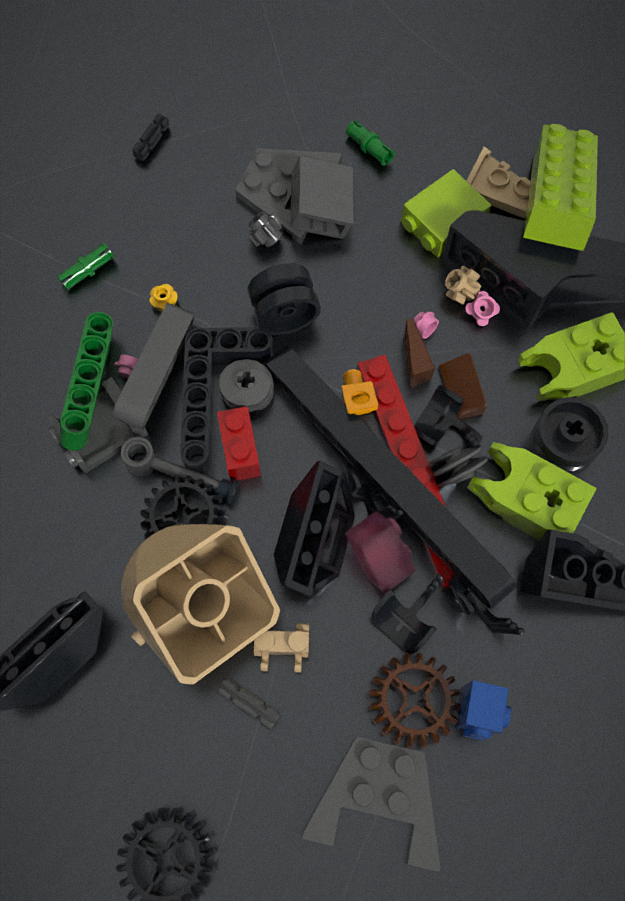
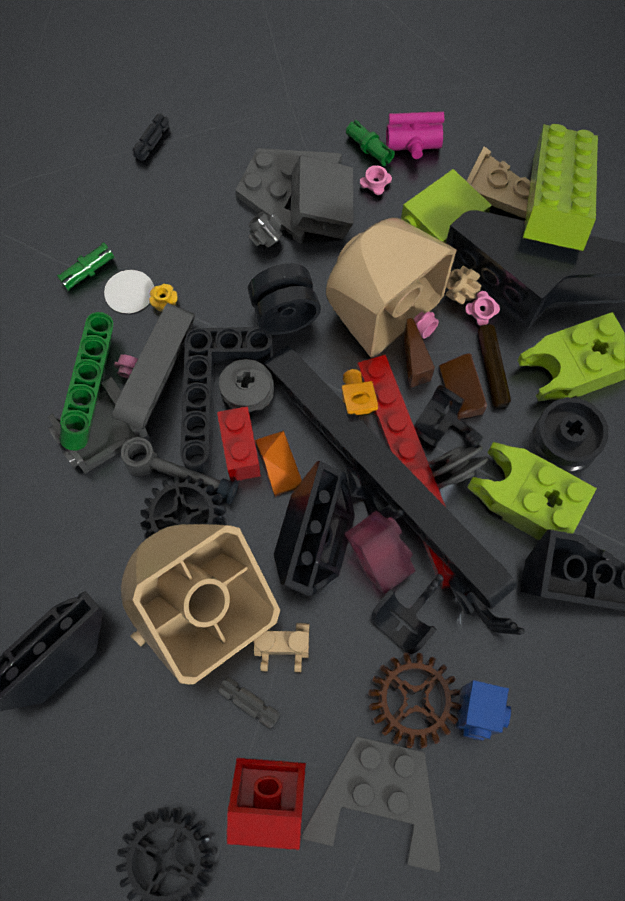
(128, 291): none -> white sticker
(266, 804): none -> red slope
(278, 463): none -> orange slope
(380, 175): none -> bright pink plate
(388, 278): none -> tan piece
(415, 131): none -> dark pink pin
(494, 365): none -> dark brown axle

